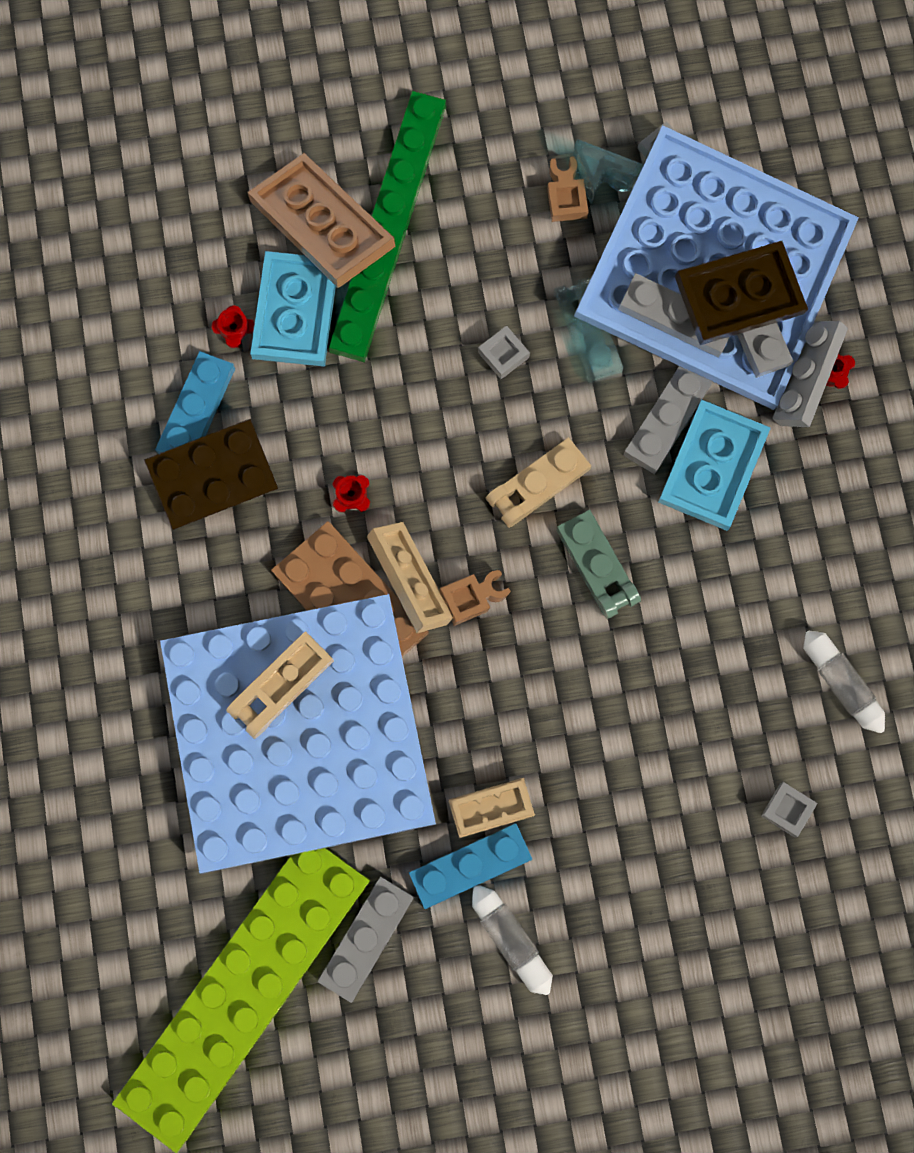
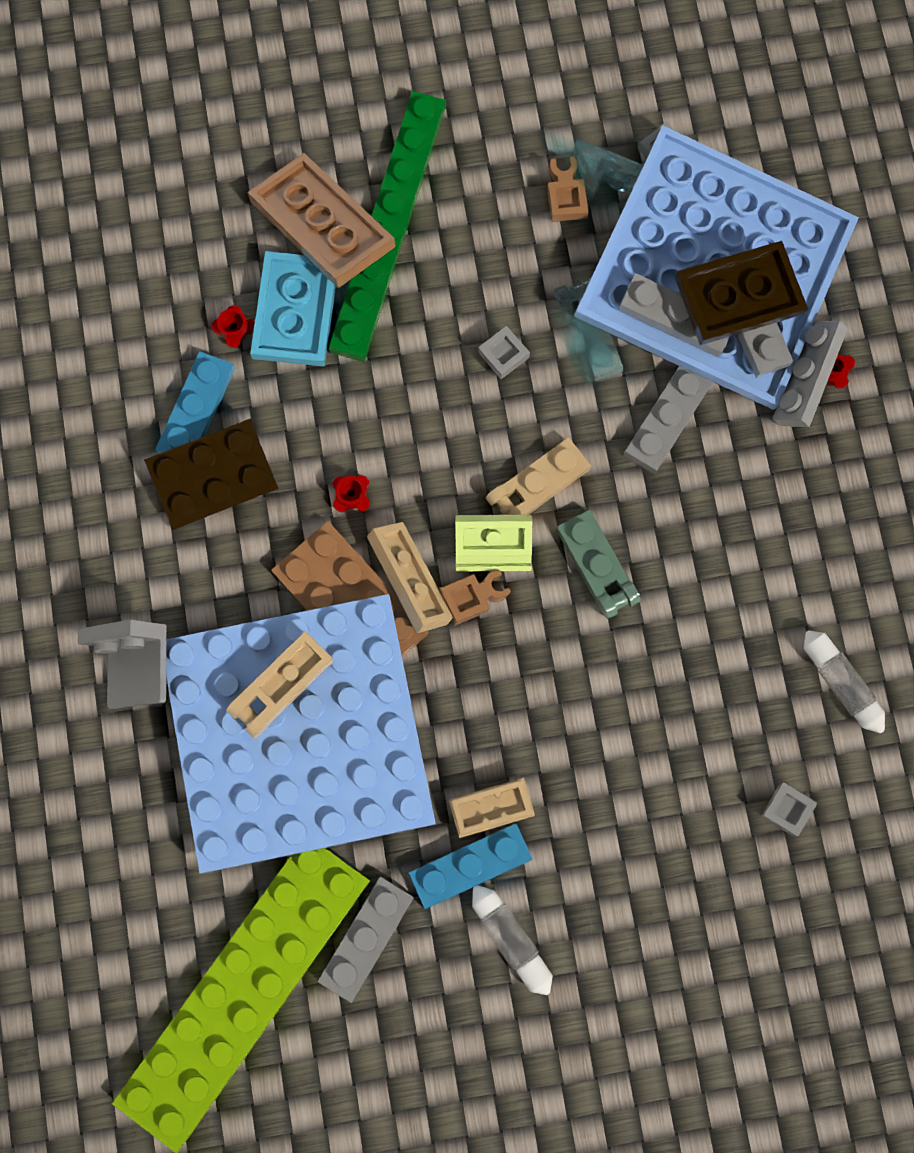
(134, 661): none -> light grey bracket
(493, 542): none -> yellowish green plate
(714, 465): medium azure plate -> none

